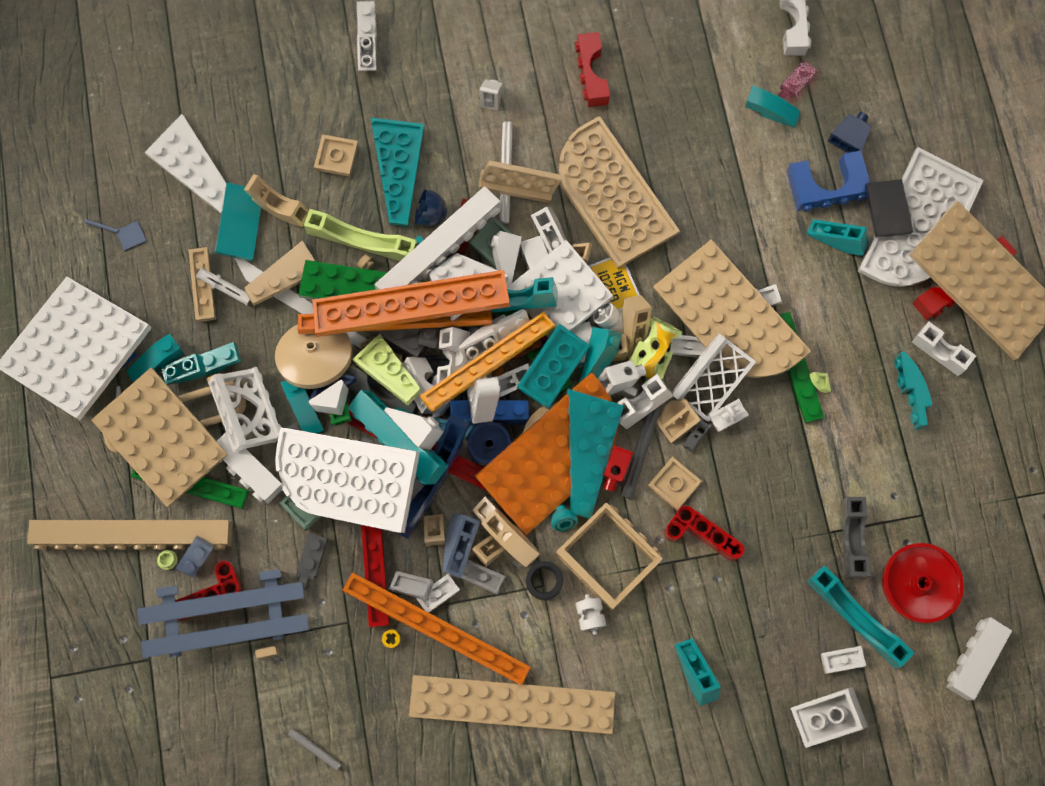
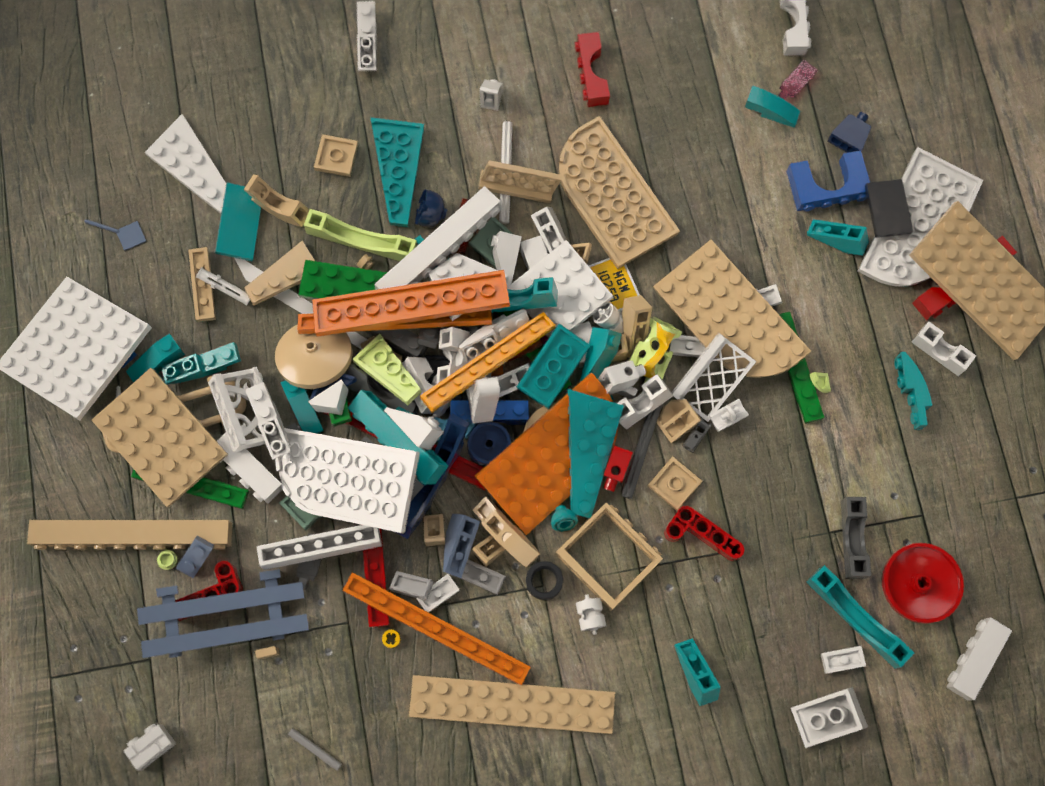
(149, 747): none -> white brick
(269, 420): none -> white slope
(318, 546): none -> white brick

